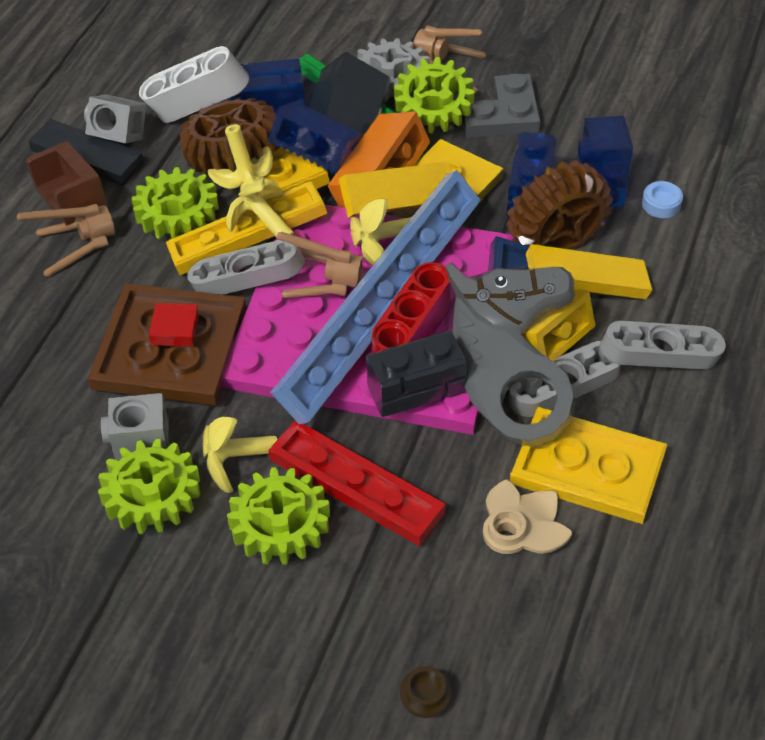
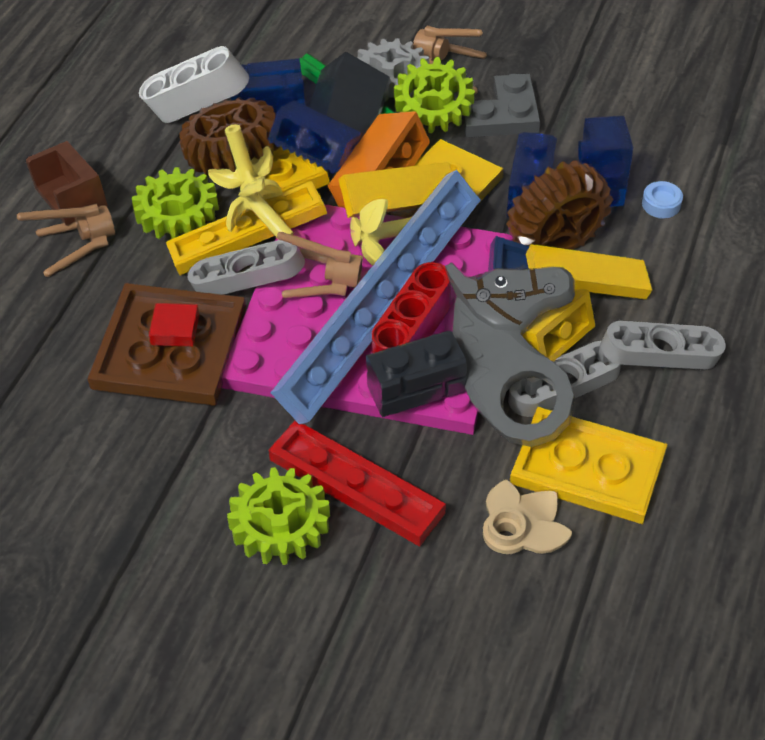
(104, 156): black tile -> none
(128, 113): light grey brick -> none
(135, 420): light grey brick -> none
(149, 486): lime gear -> none
(219, 447): light yellow plant -> none
(425, 692): dark brown plate -> none

